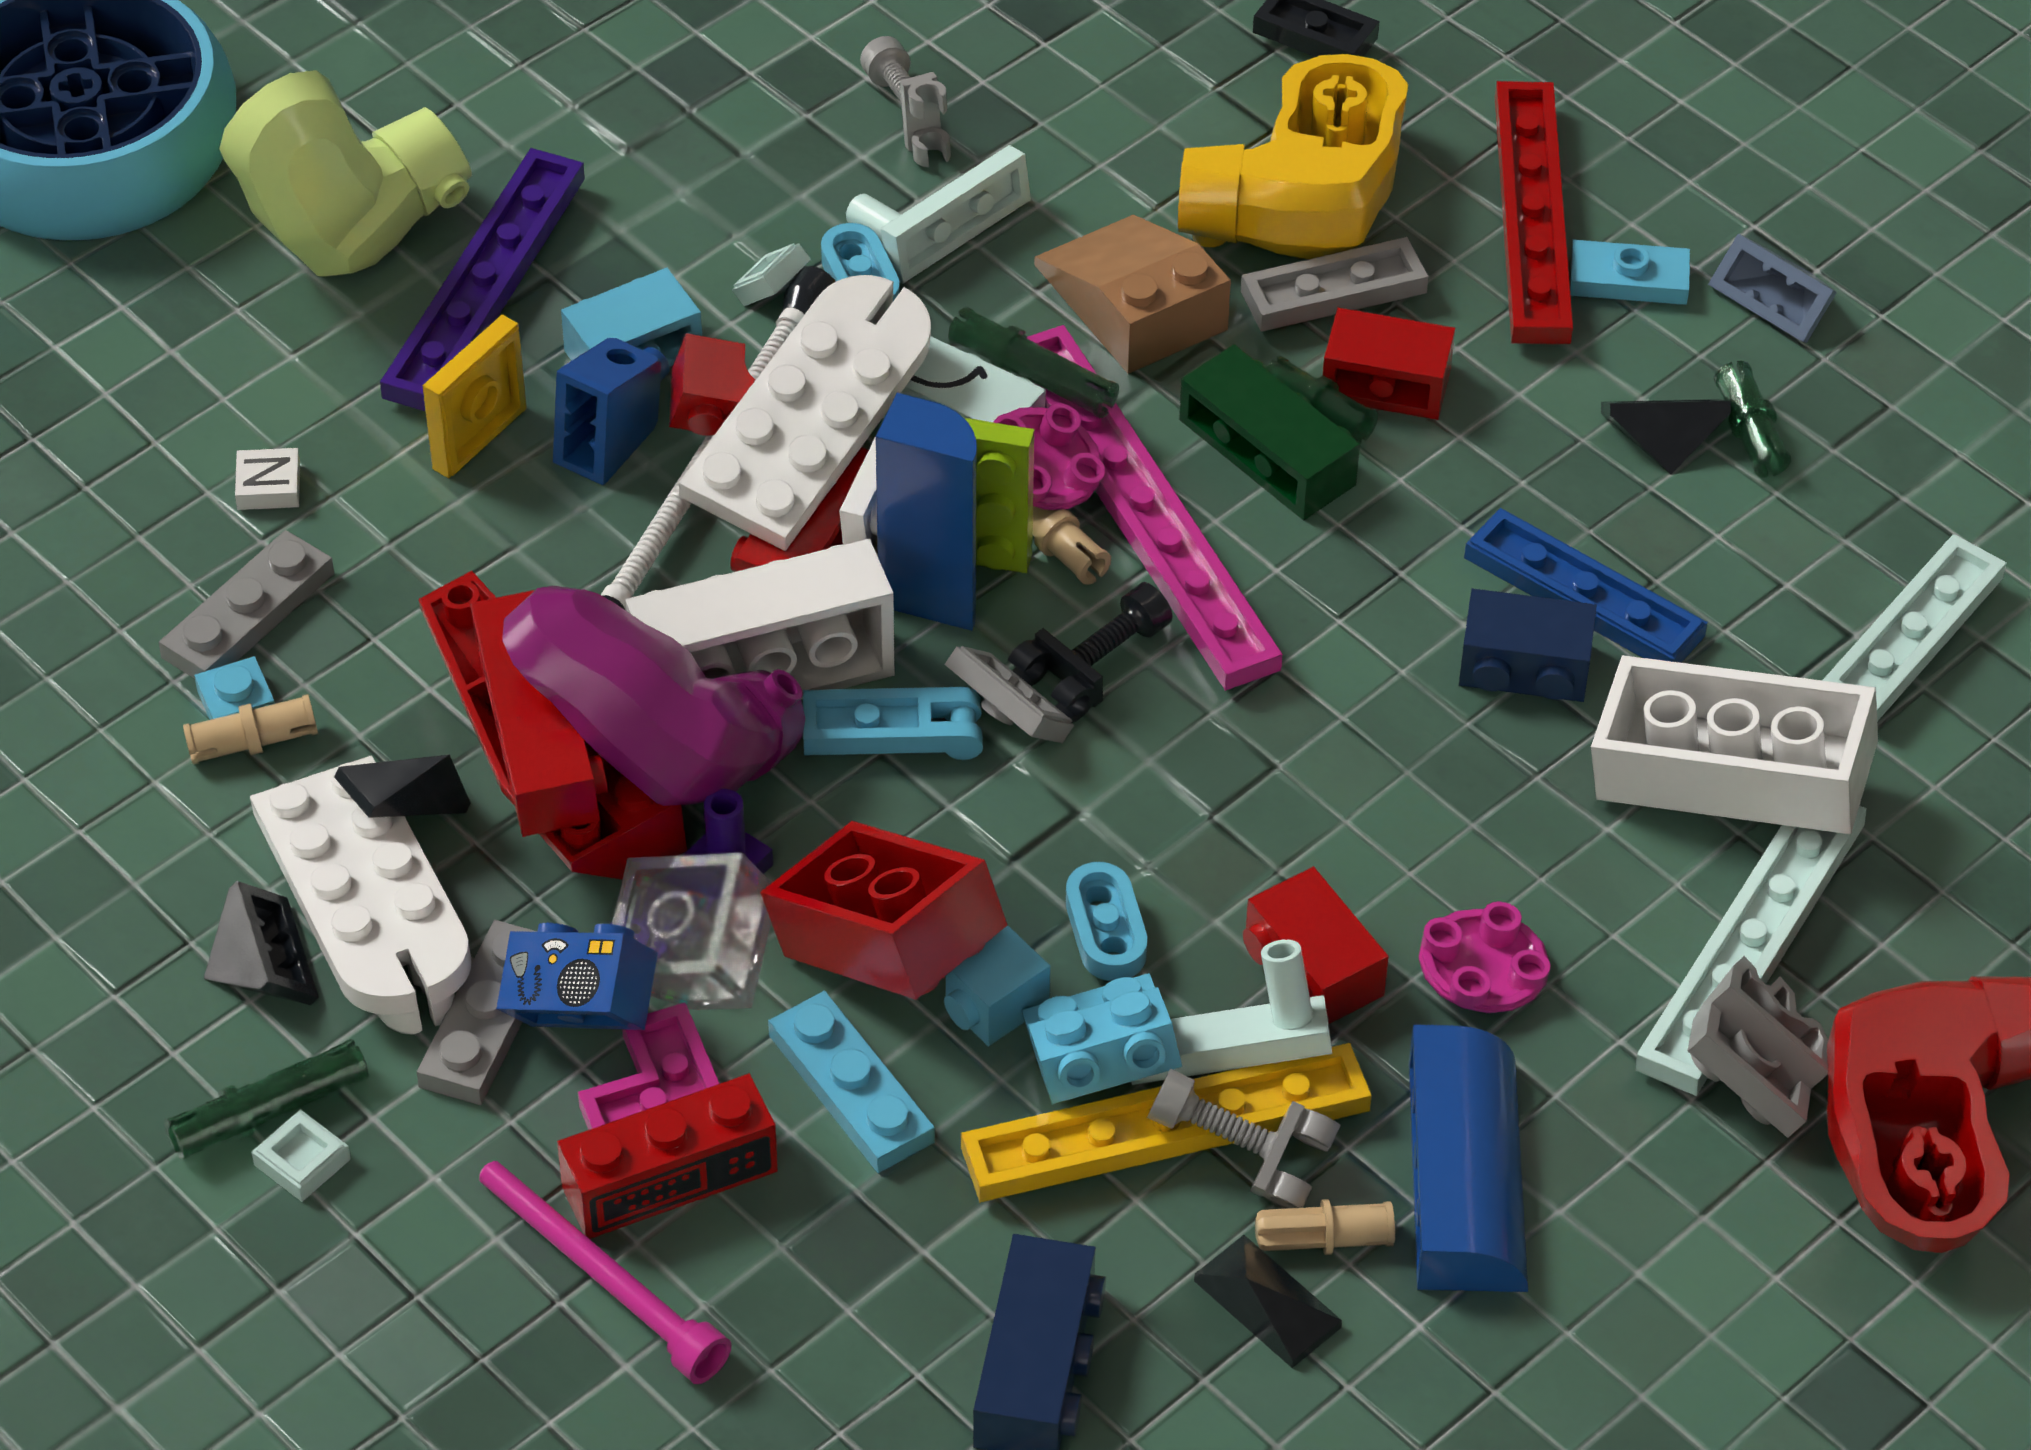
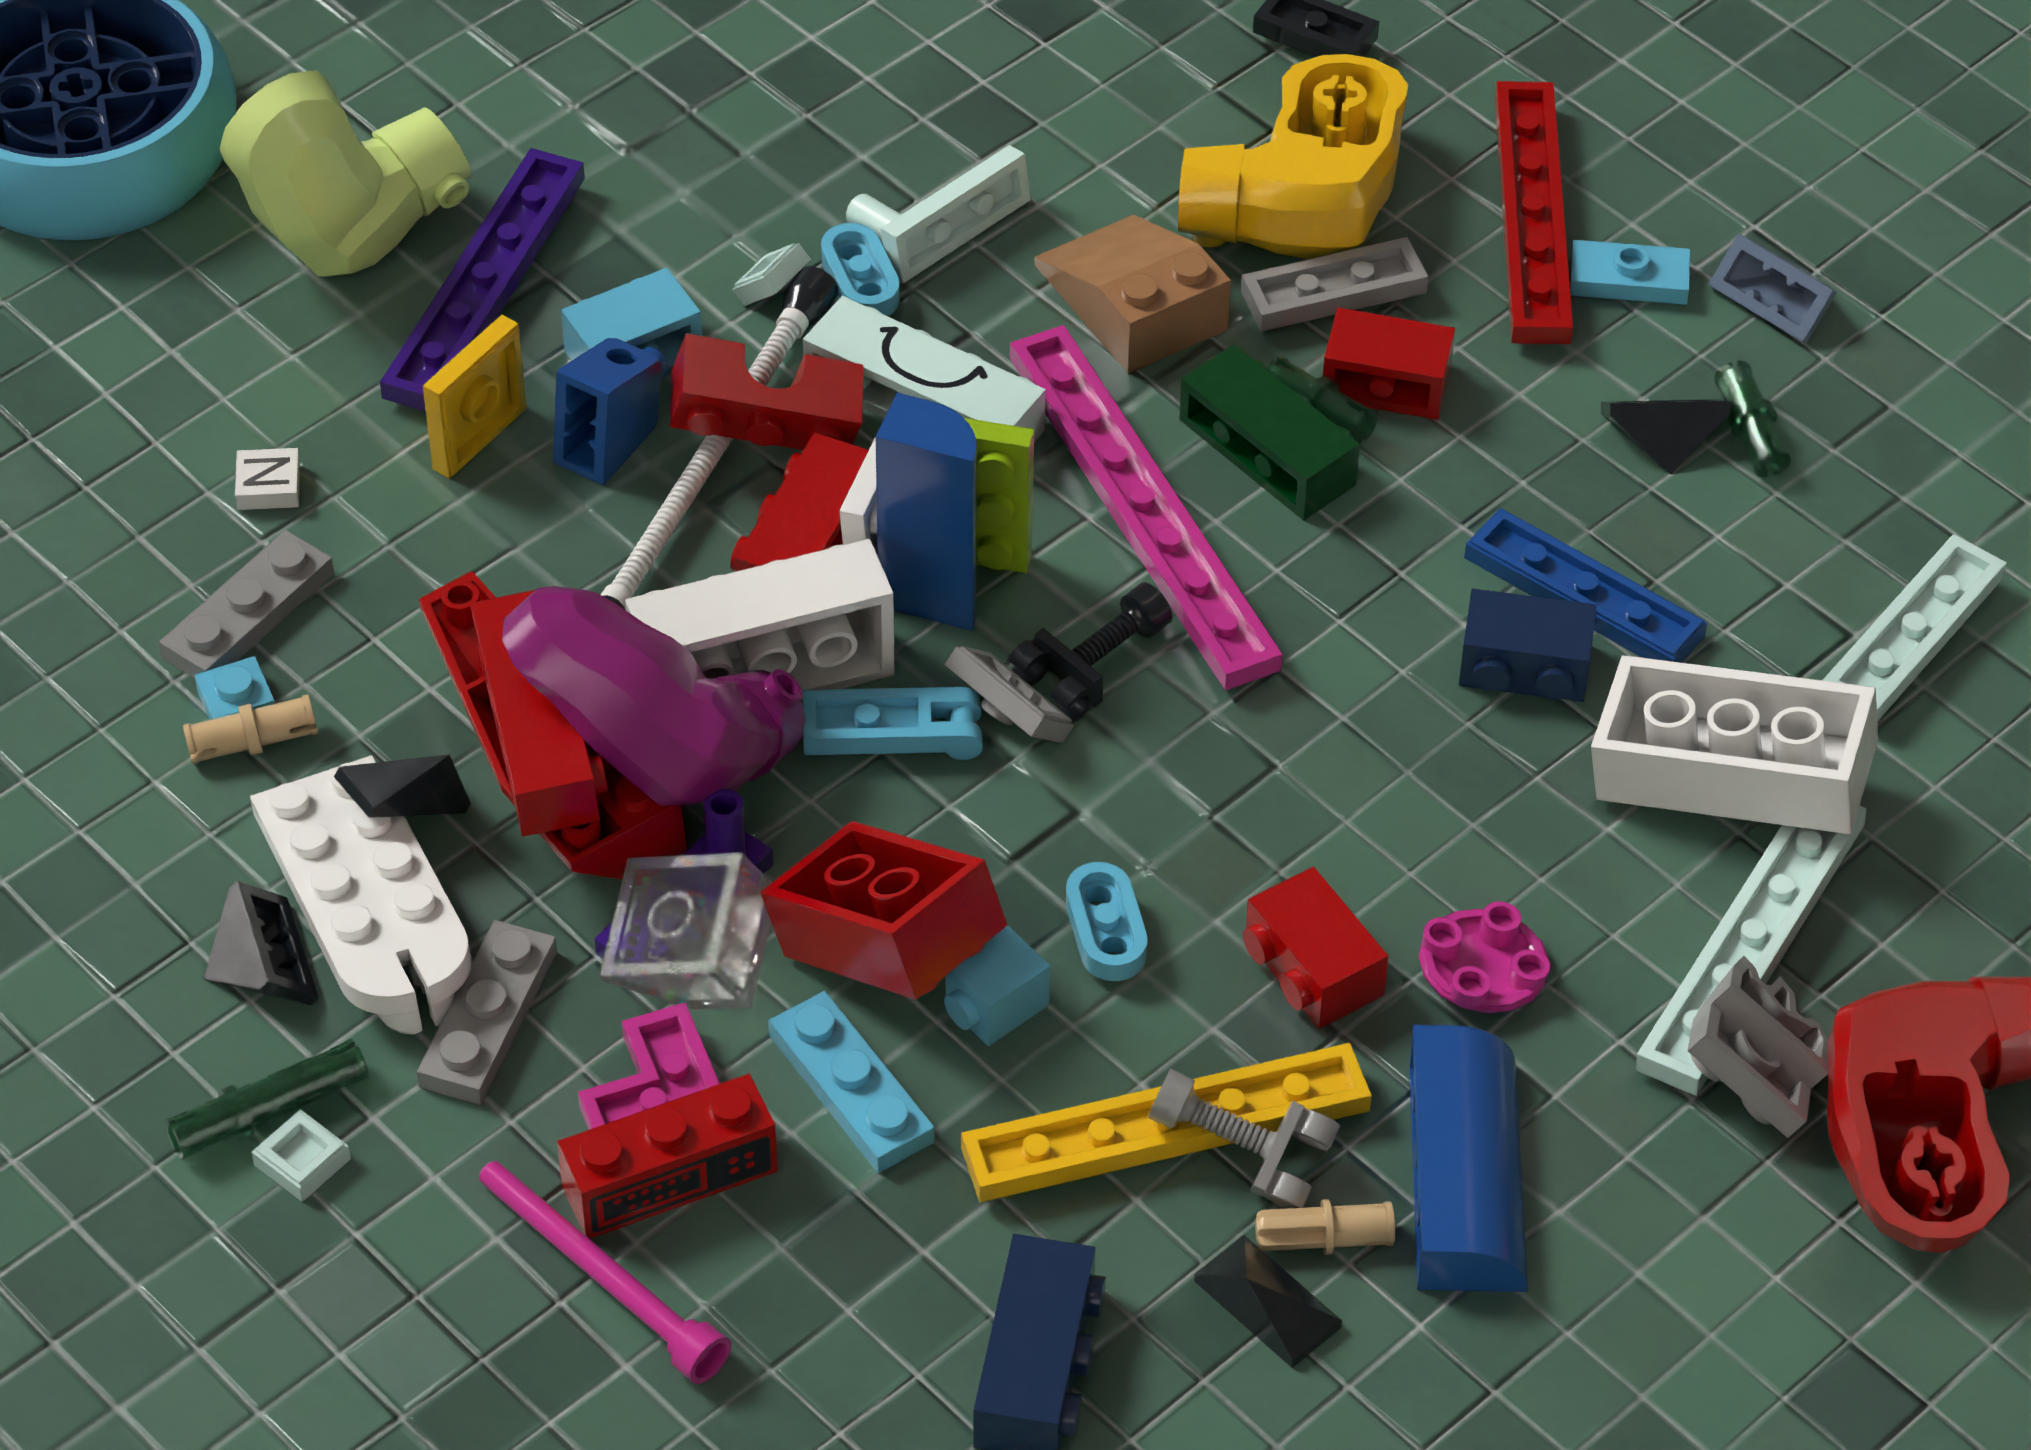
(577, 978): blue brick -> none
(811, 408): white plate -> none
(920, 97): light grey bar -> none
(1013, 352): clear green pin -> none
(1060, 535): tan pin -> none
(1064, 455): dark pink dish -> none
(1102, 1037): medium azure plate -> none
(1275, 1032): light aqua piece -> none

